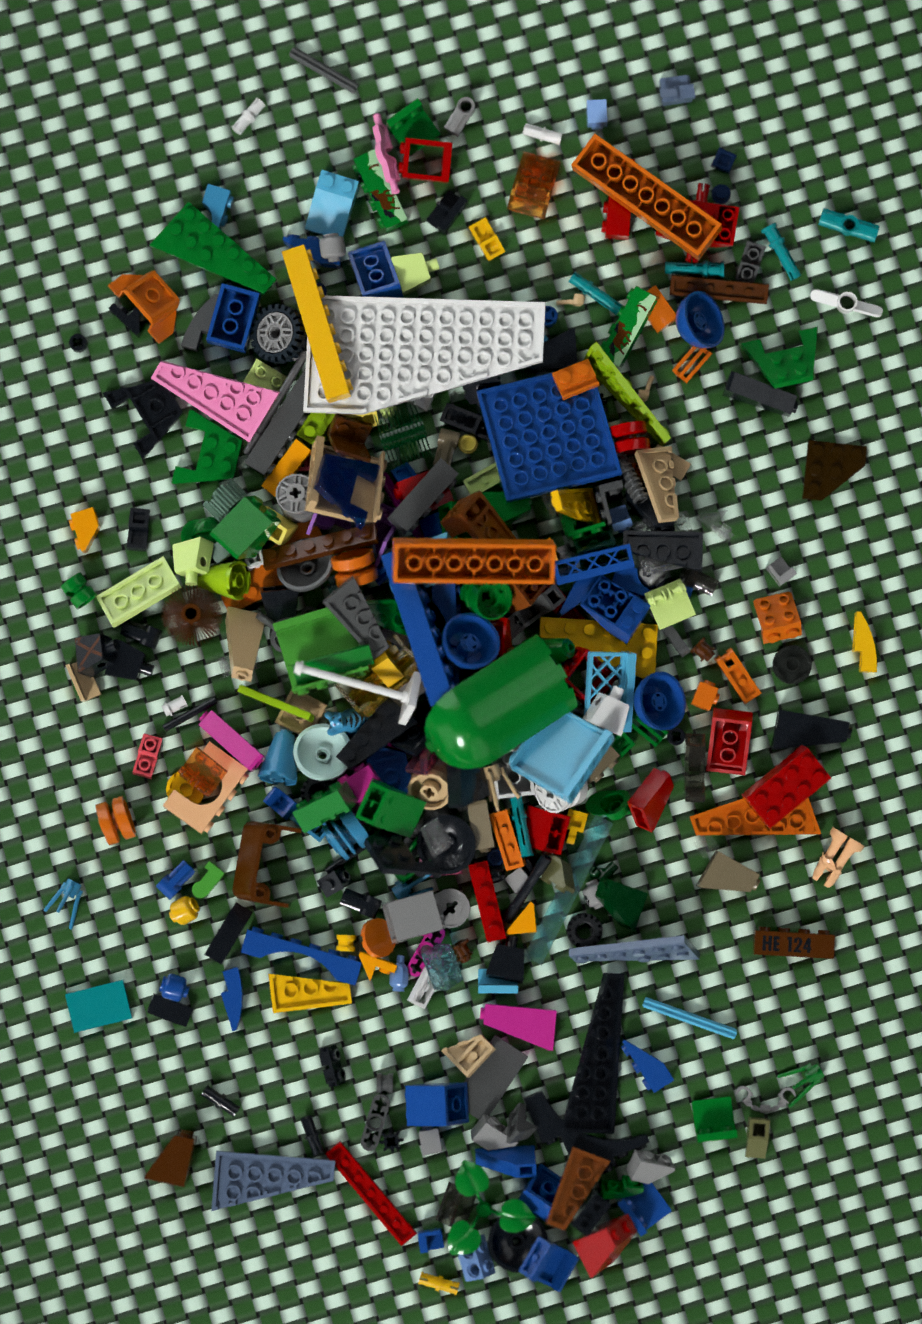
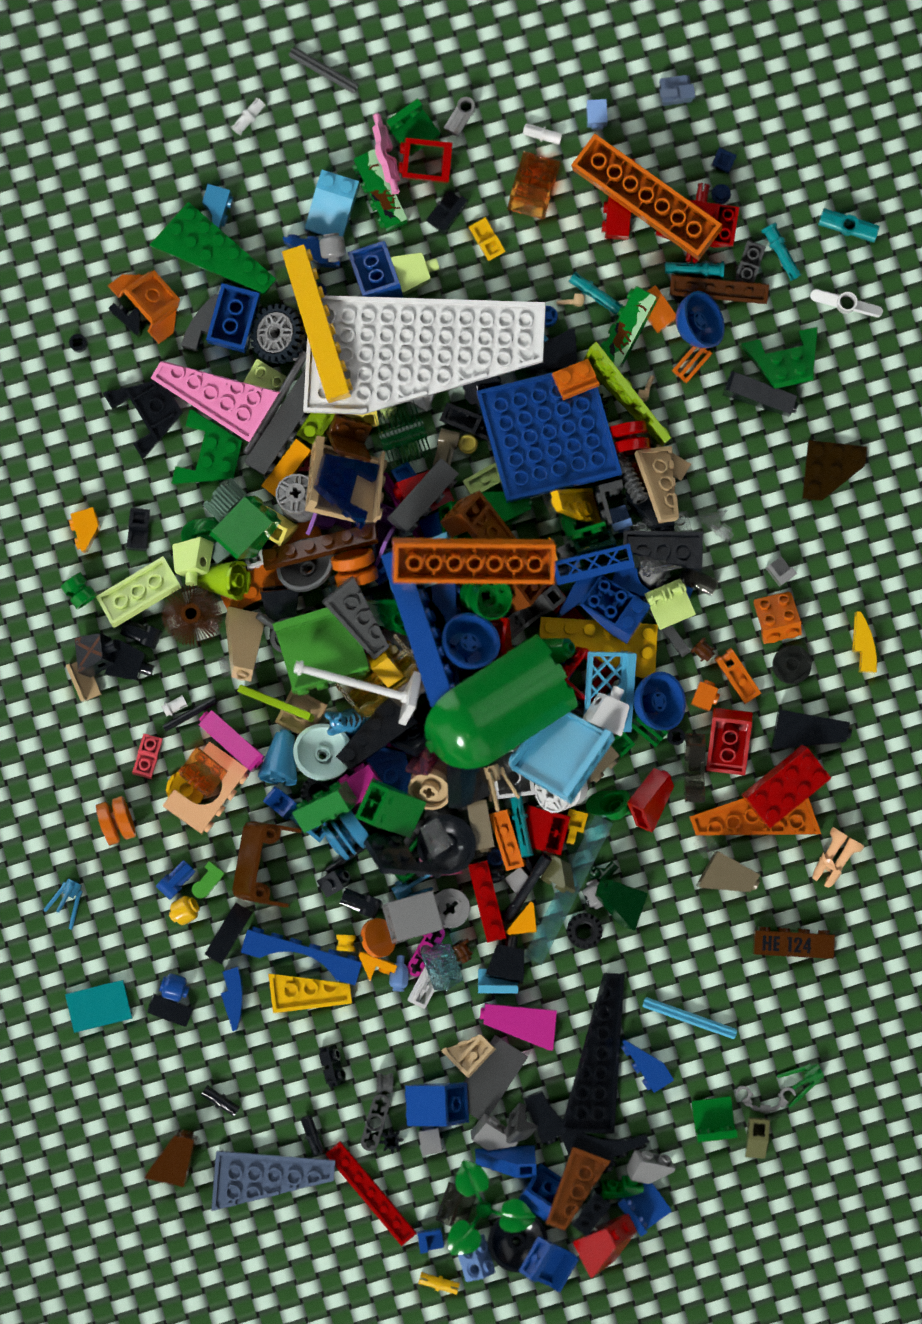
(338, 662): green tile -> none
(643, 951): sand blue wing -> none

